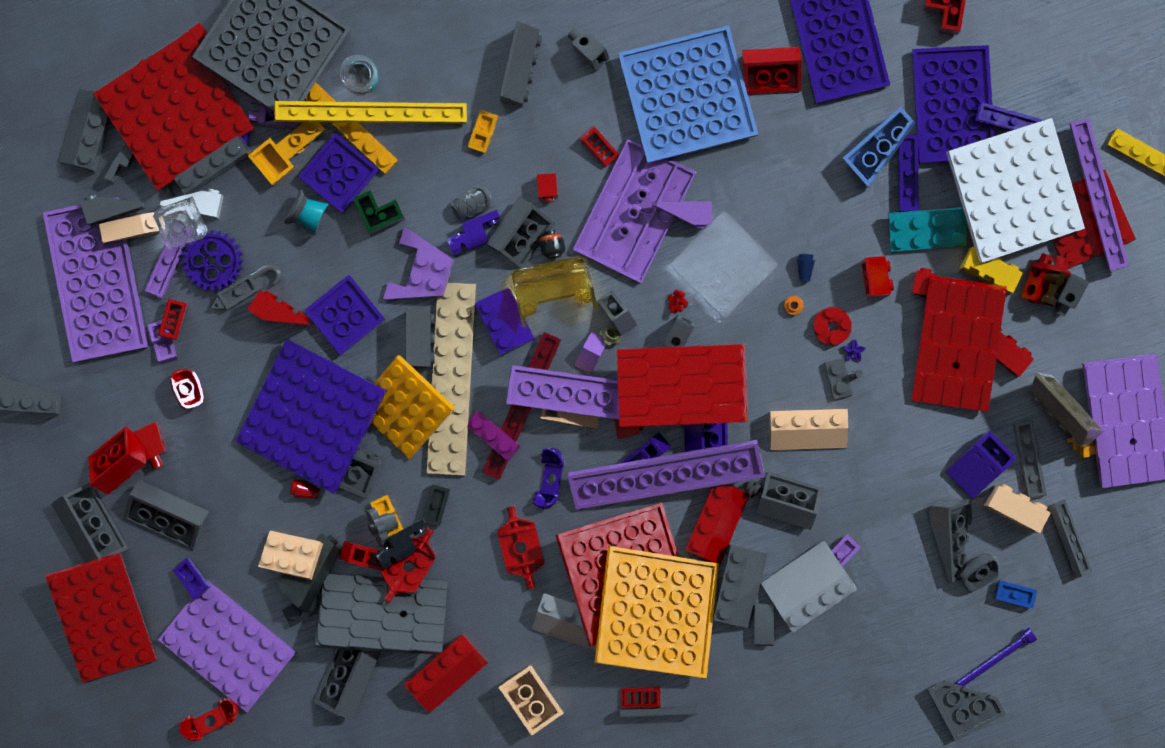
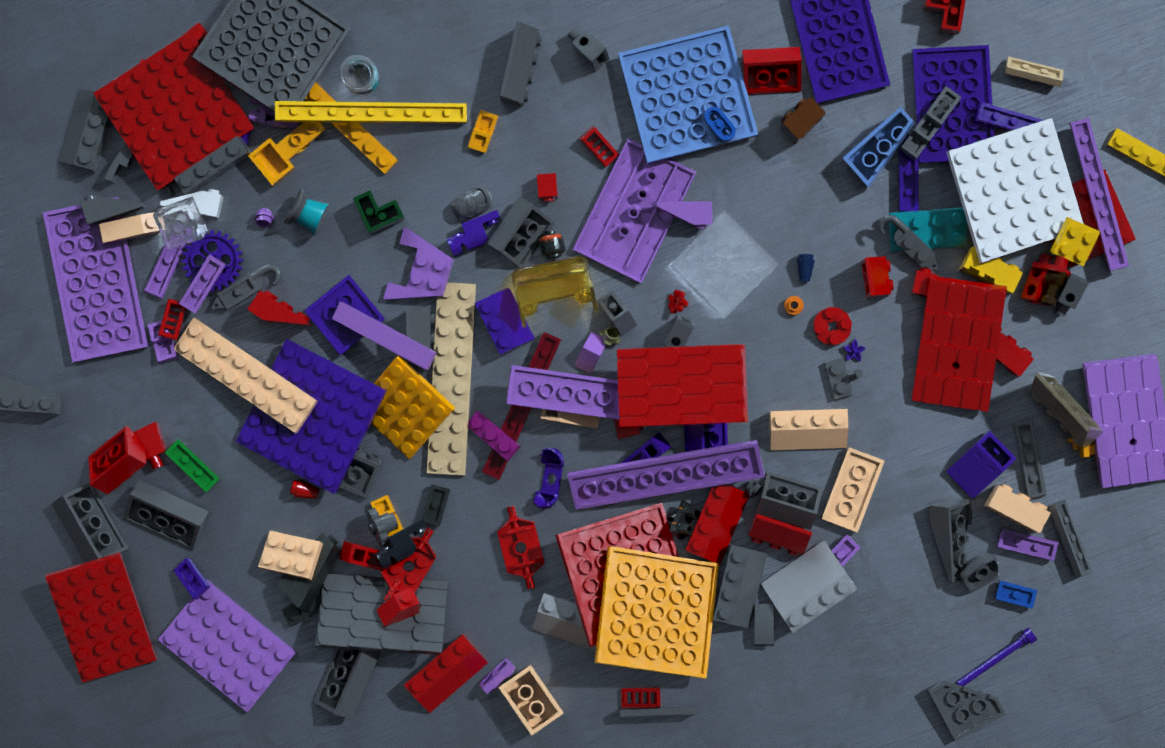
(186, 388): piece -> none
(192, 466): none -> green plate
(194, 729): red piece -> none
(202, 284): none -> medium lavender plate
(245, 375): none -> light nougat plate
(264, 217): none -> medium lavender plate
(338, 173): dark purple plate -> none
(384, 335): none -> medium lavender tile
(399, 607): none -> red slope
(498, 674): none -> medium lavender plate
(681, 520): none -> pearl dark grey hips
(719, 124): none -> blue plate
(779, 534): none -> red slope
(802, 120): none -> reddish brown brick
(852, 489): none -> light nougat plate
(910, 242): none -> dark grey plate
(930, 123): none -> dark grey slope
(1027, 544): none -> medium lavender plate
(1034, 71): none -> tan plate
(1075, 241): none -> yellow plate

